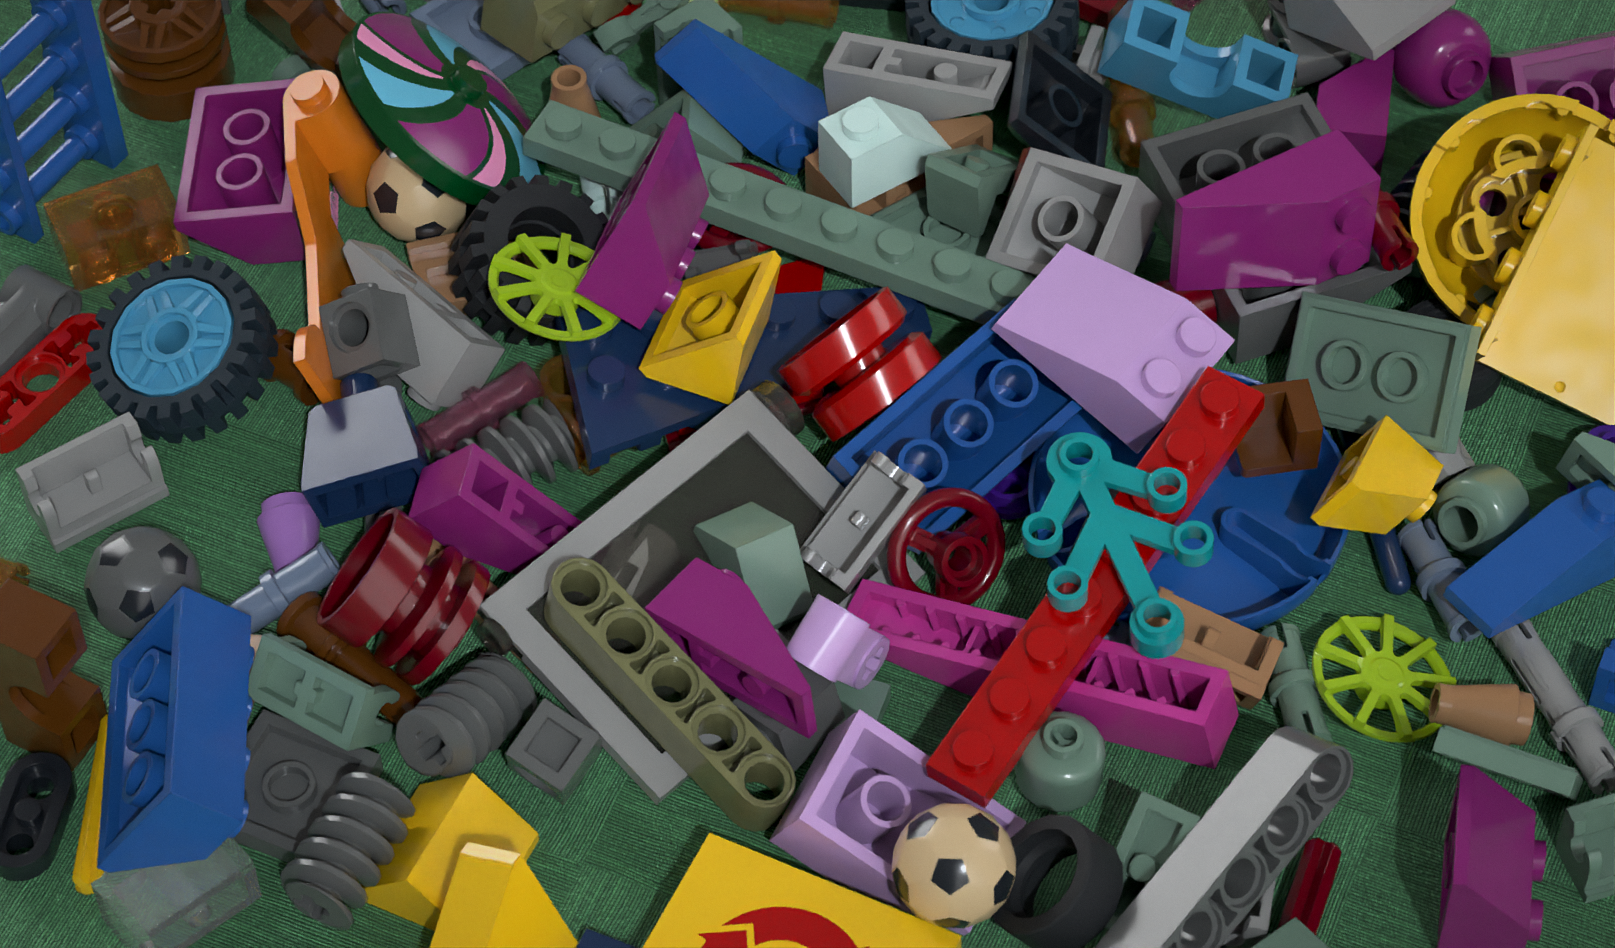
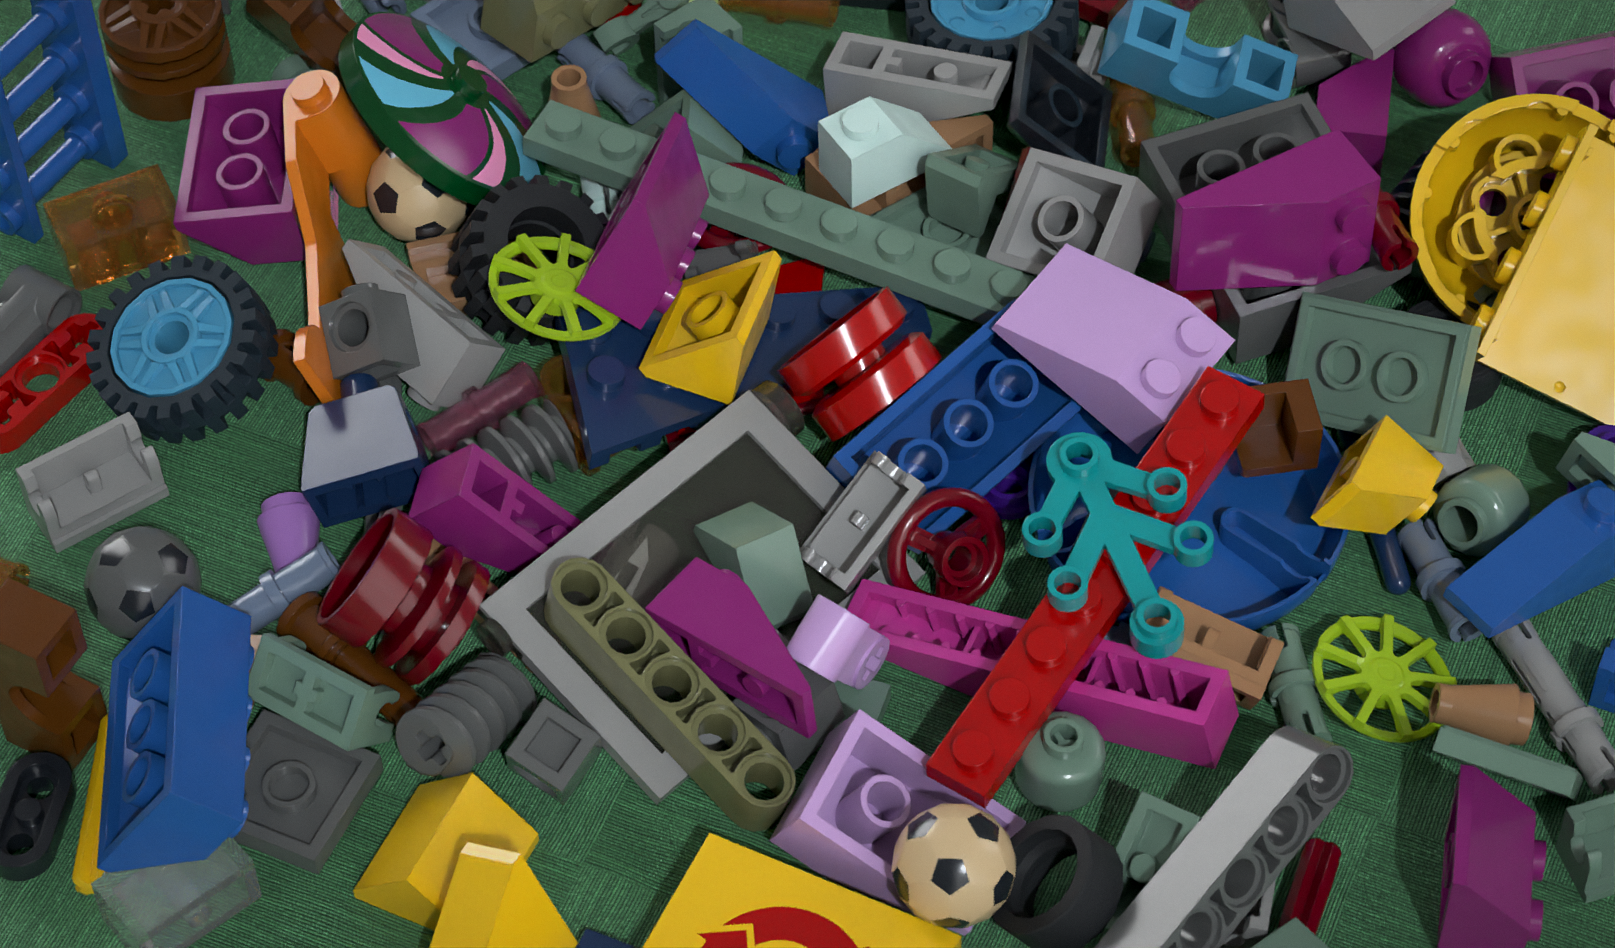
(346, 848): dark grey piece -> none

